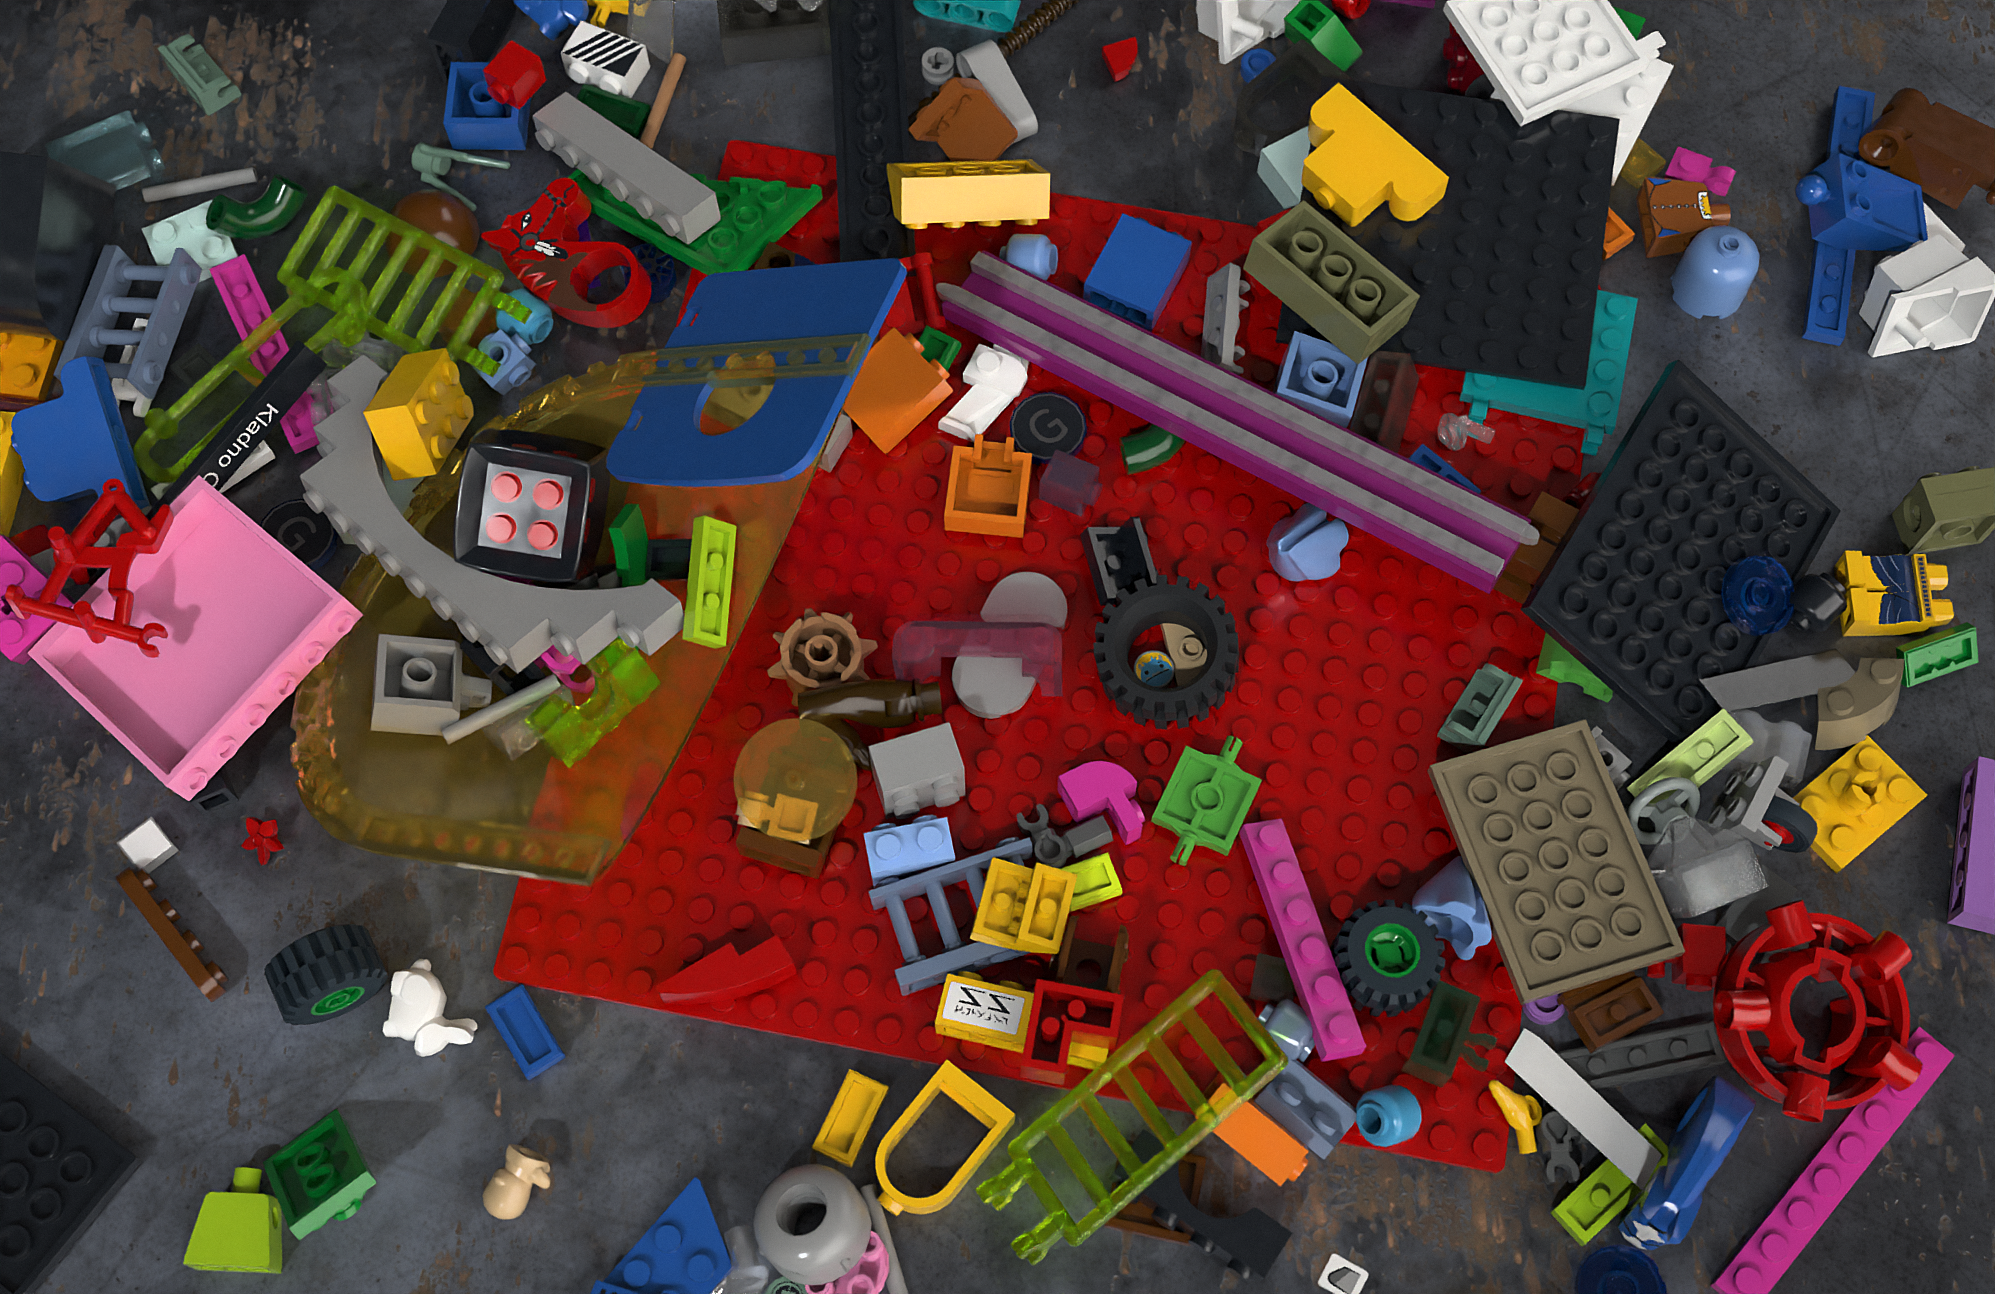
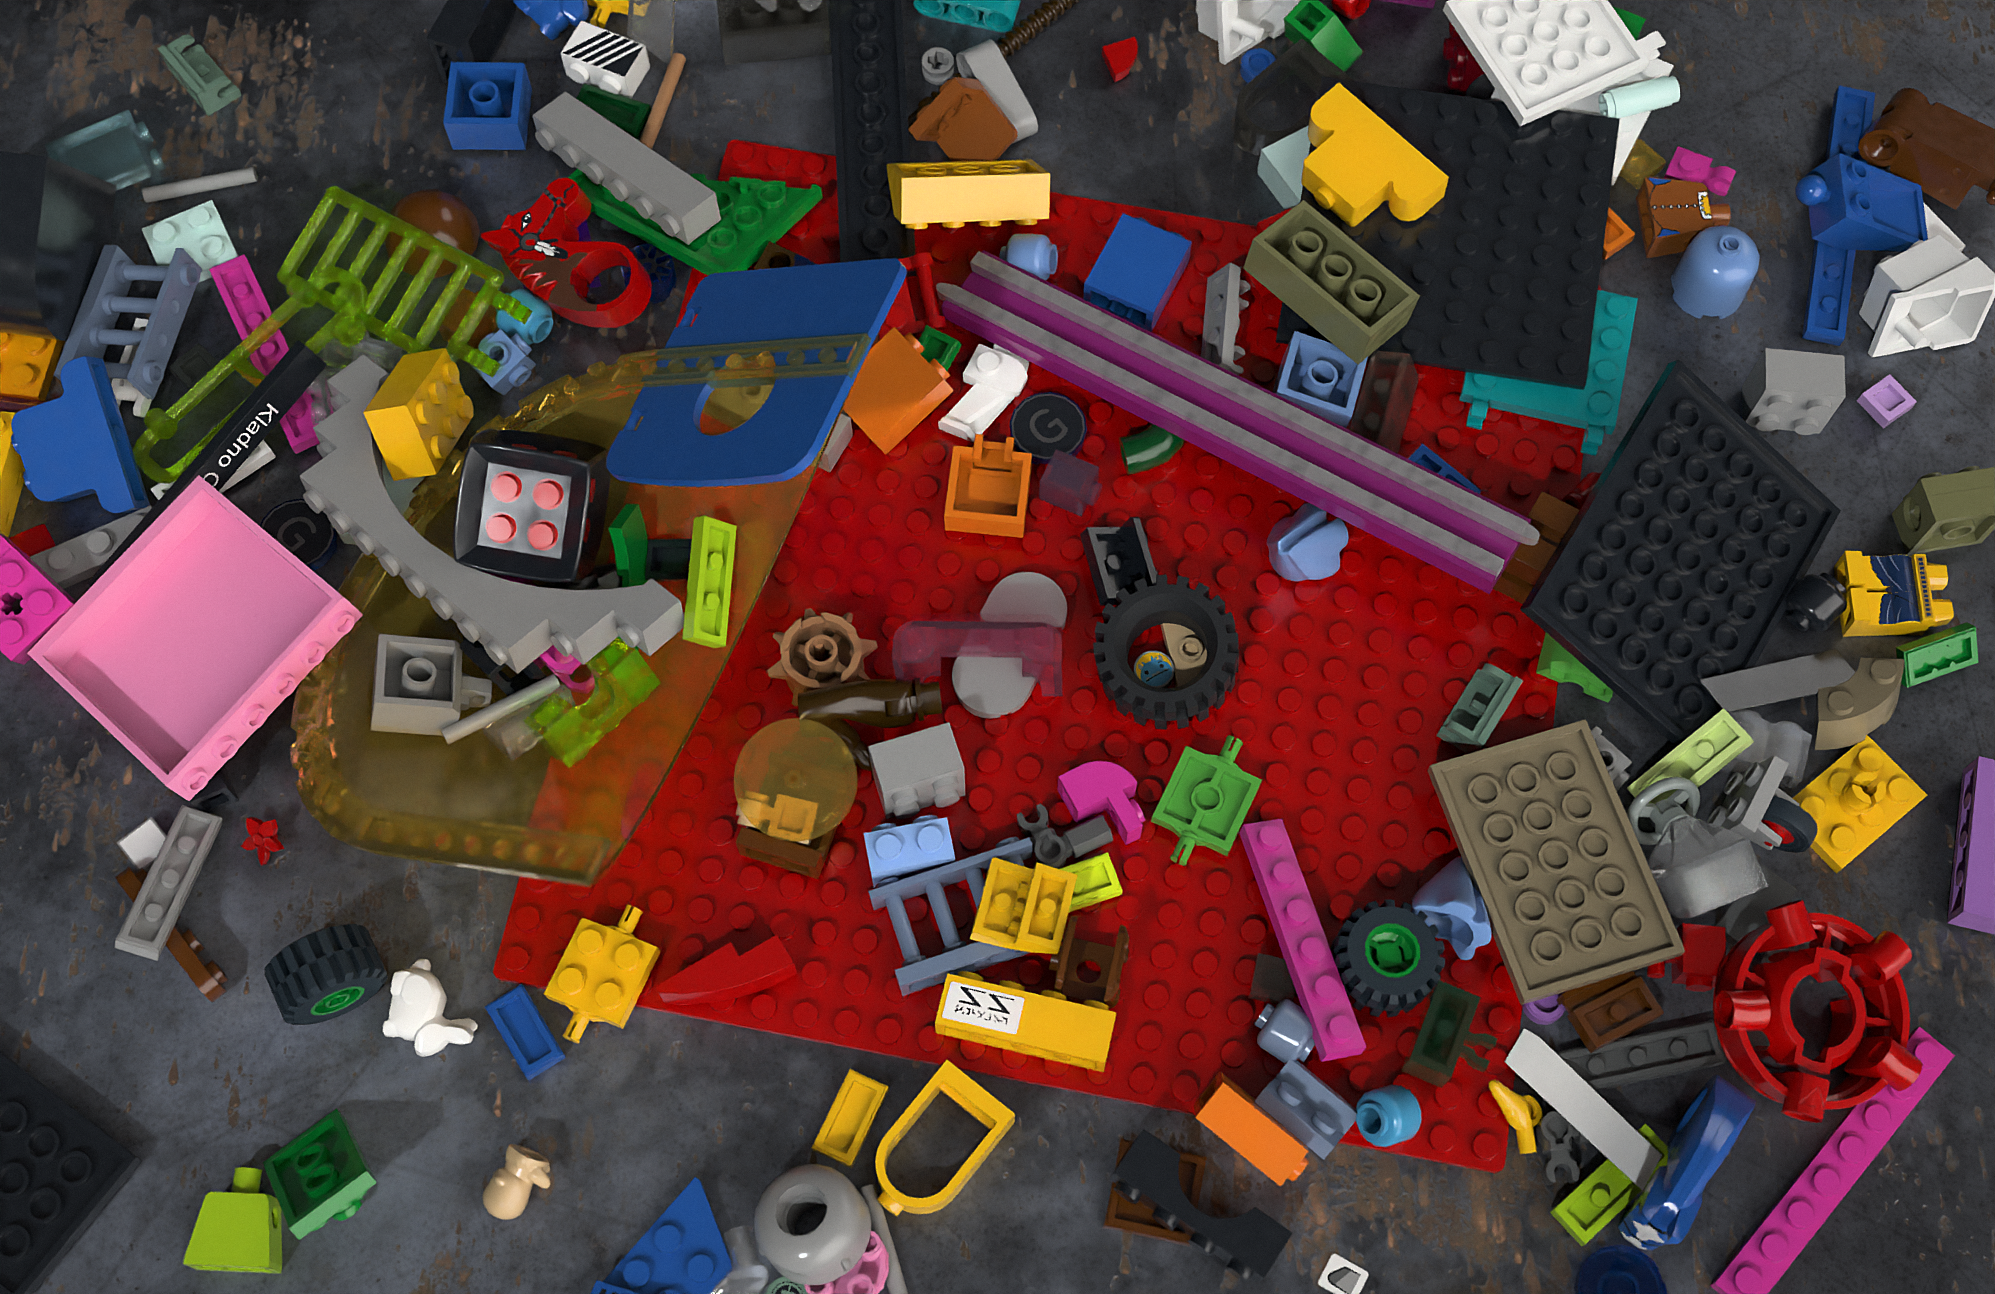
(76, 553): red piece -> none
(168, 883): none -> light grey tile
(259, 217): dark green cylinder -> none
(435, 161): sand green plant -> none
(514, 75): red brick -> none
(602, 973): none -> yellow plate
(1059, 1223): clear neon green bar -> none
(1064, 1016): red brick -> none
(1455, 429): clear plate -> none
(1639, 97): none -> light aqua piece
(1757, 595): clear blue tile -> none
(1793, 391): none -> light grey brick
(1886, 401): none -> lavender plate

